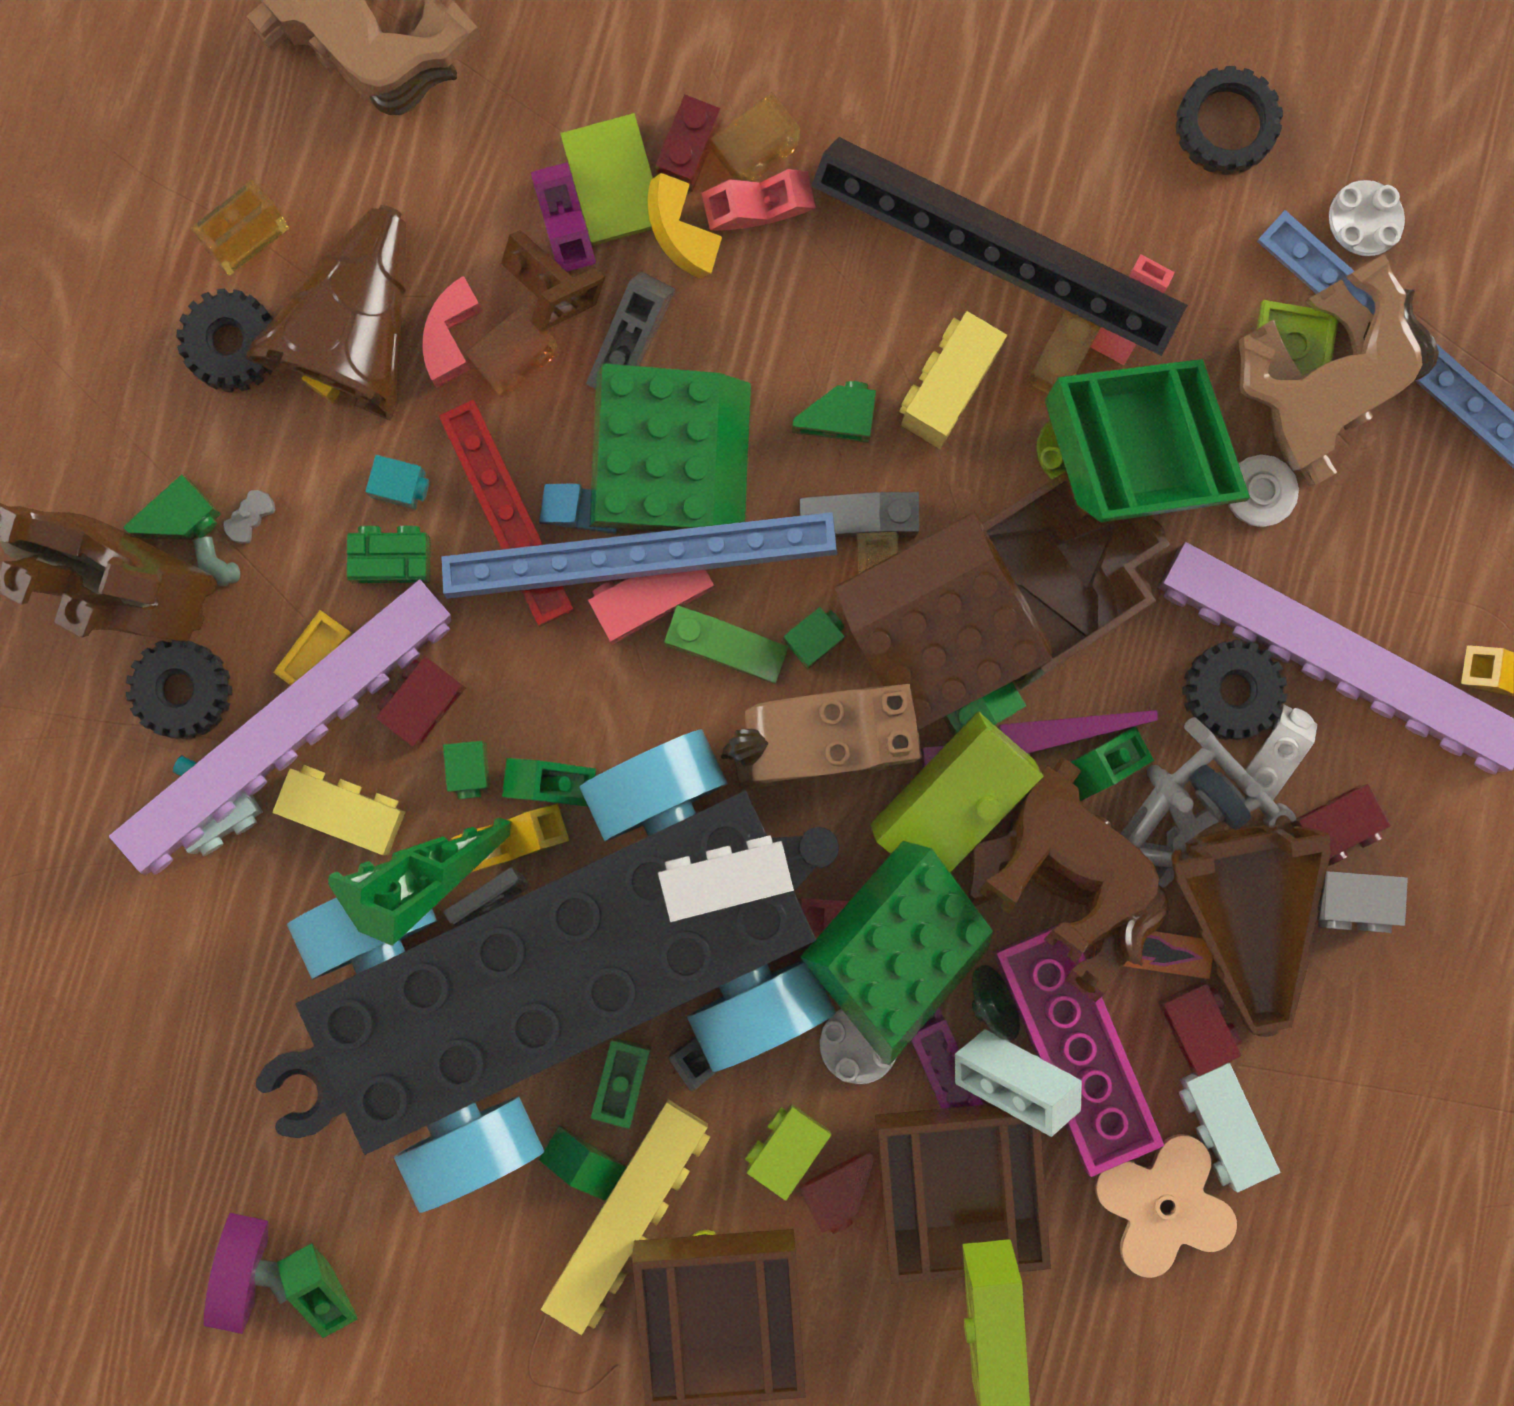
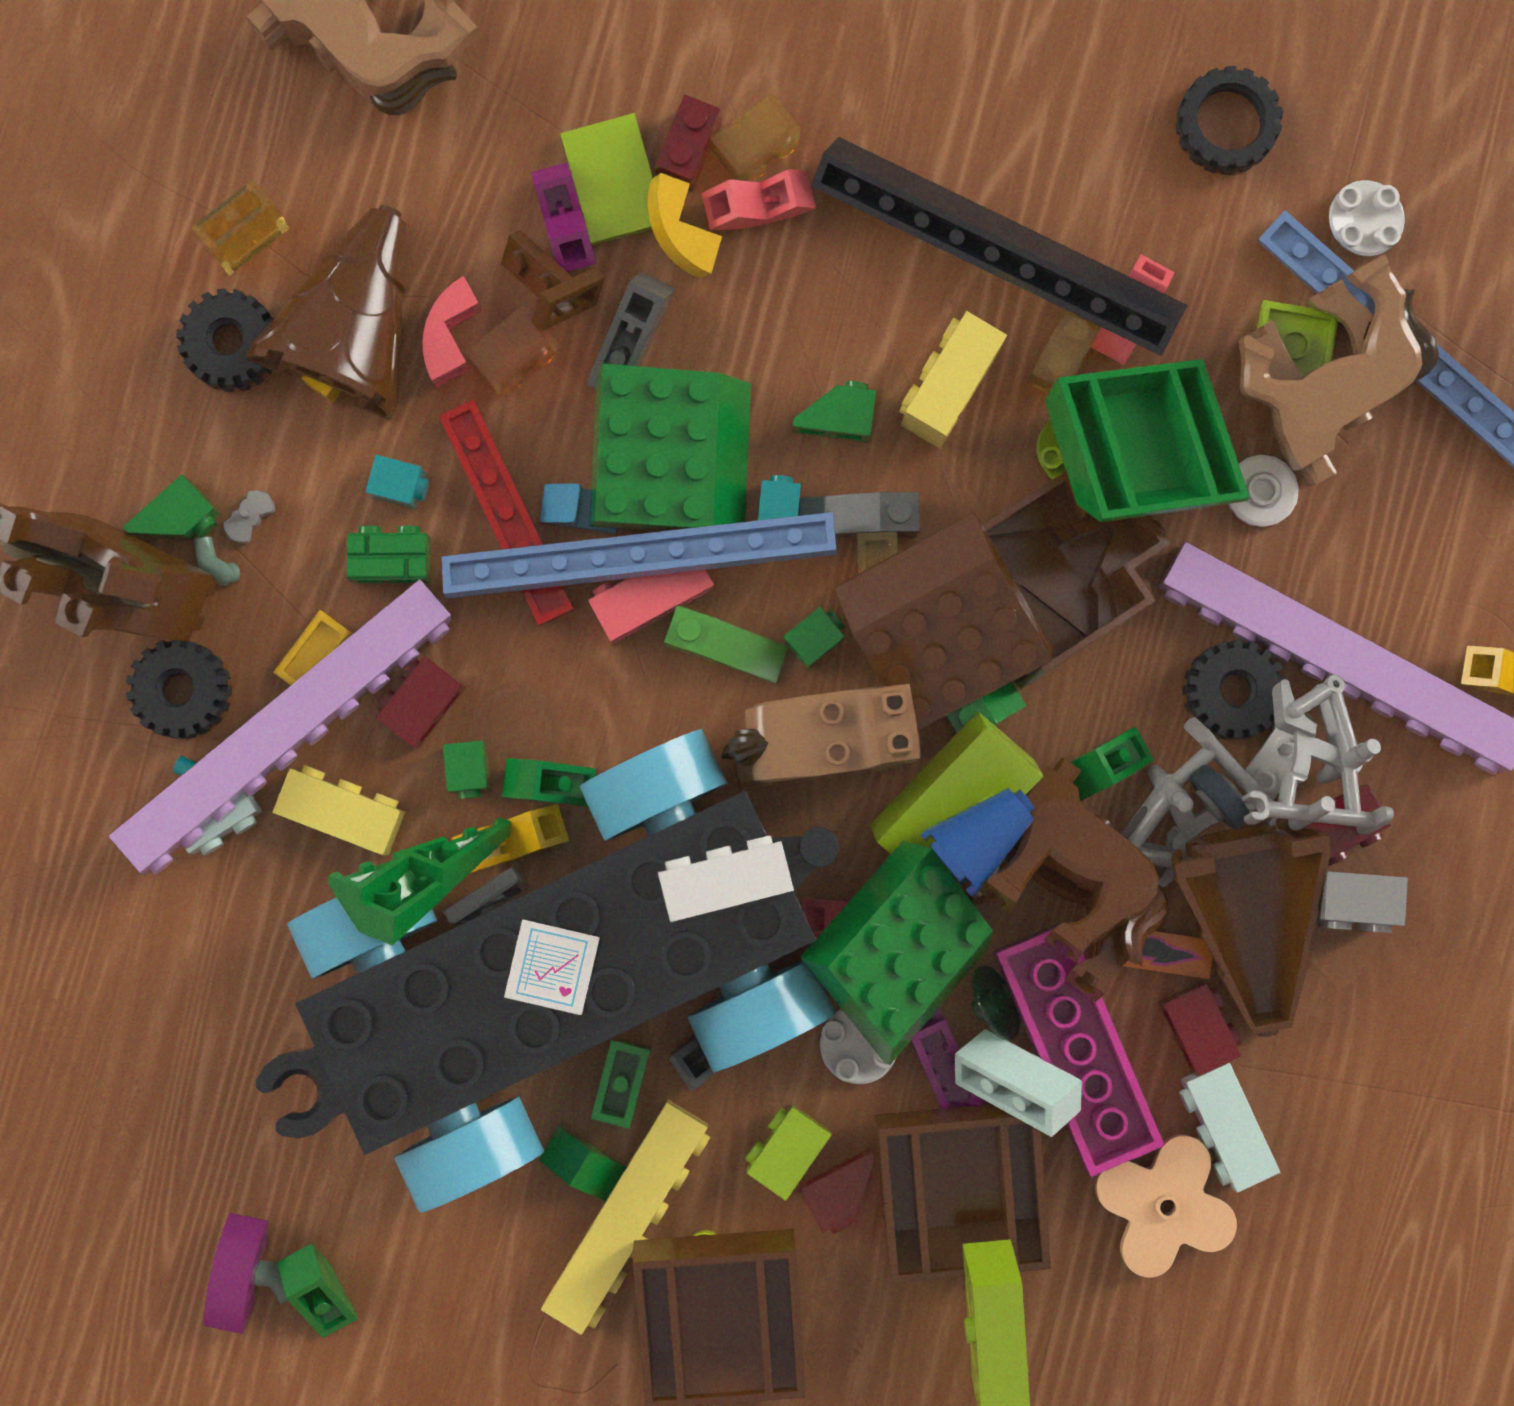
(551, 967): none -> white sticker
(779, 498): none -> teal brick
(981, 836): none -> blue cone
(1053, 733): magenta slope -> none
(1341, 759): none -> light grey piece

